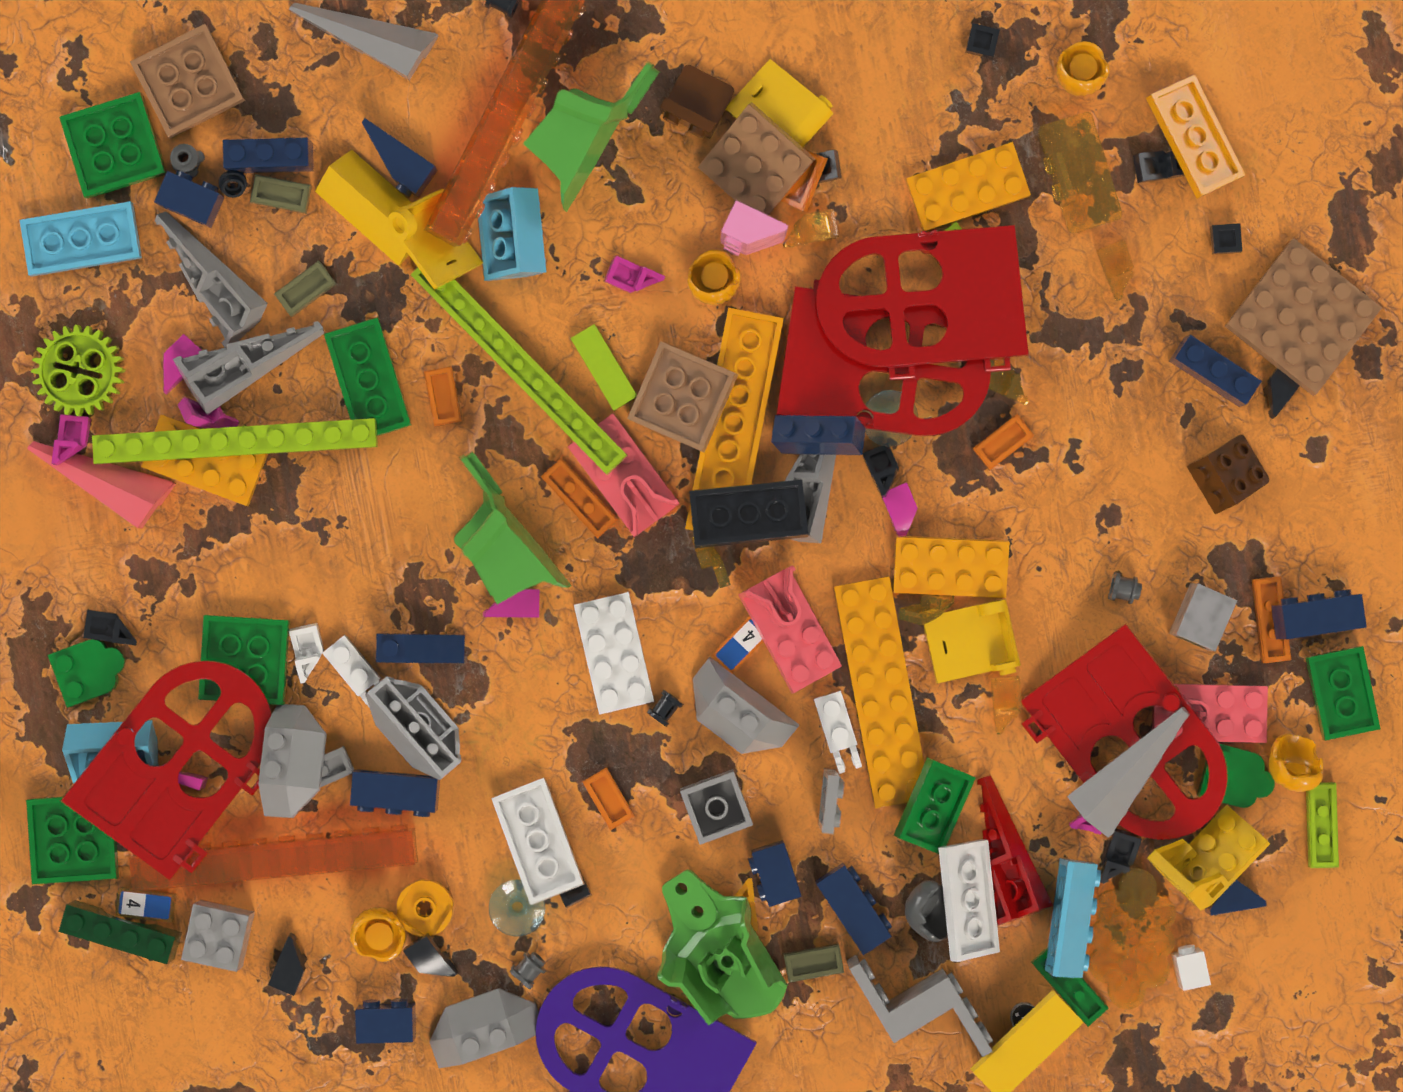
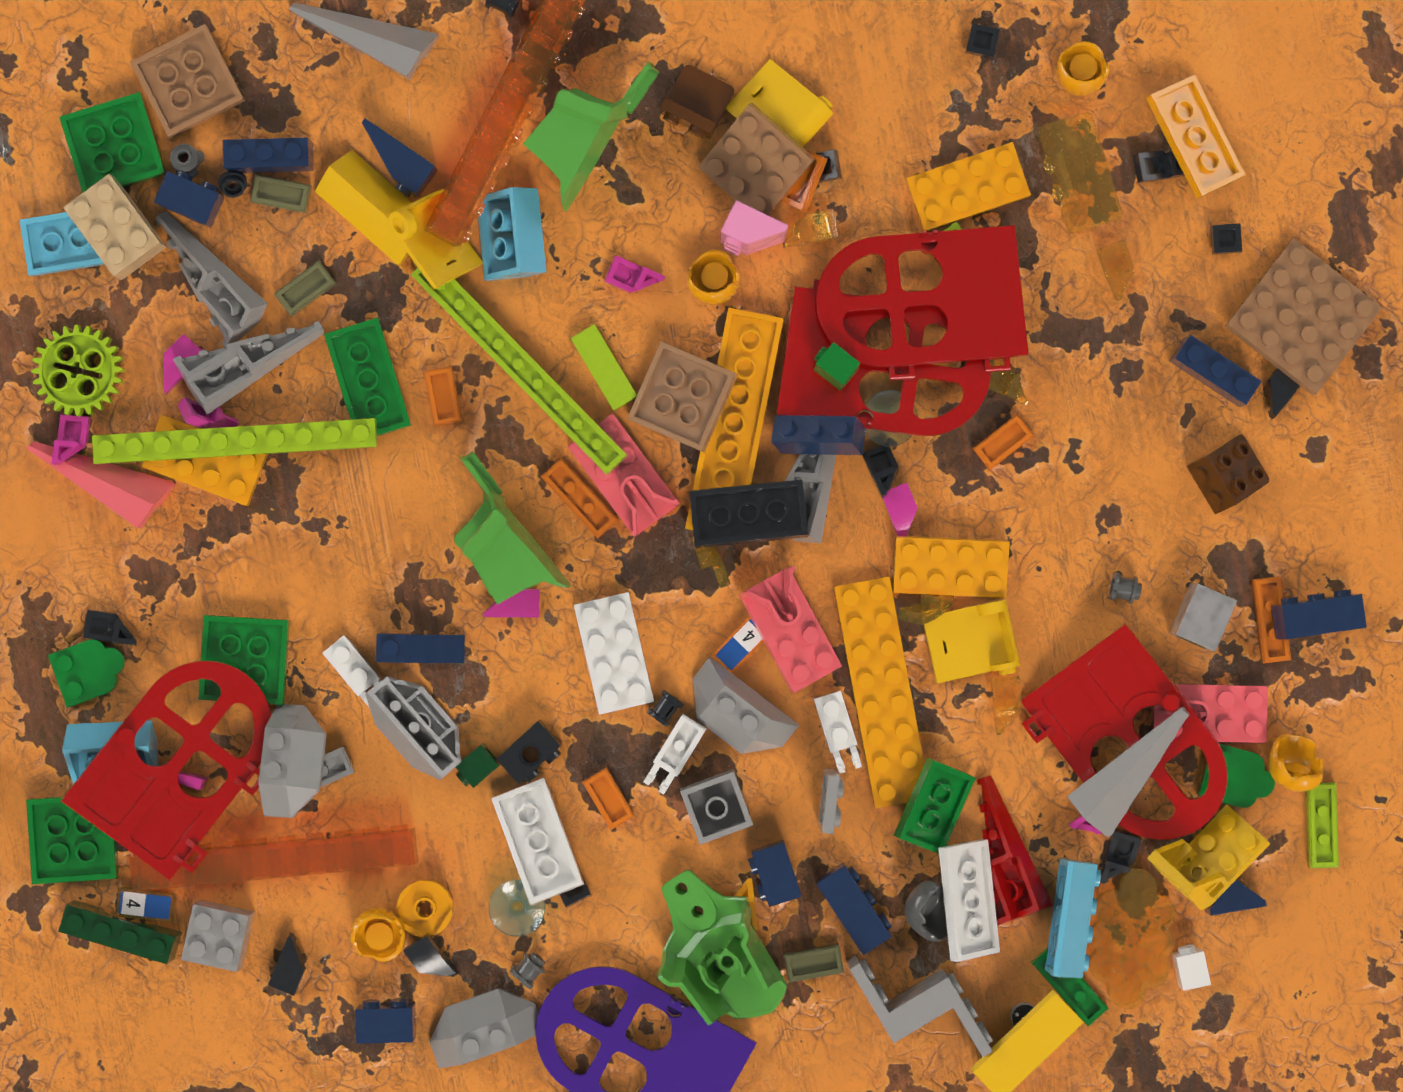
(115, 227): none -> tan brick
(307, 648): white slope -> none
(394, 792): dark blue brick -> none
(477, 766): none -> dark green brick
(538, 737): none -> black brick
(676, 750): none -> white hinge
(835, 365): none -> green brick
(1343, 693): green plate -> none

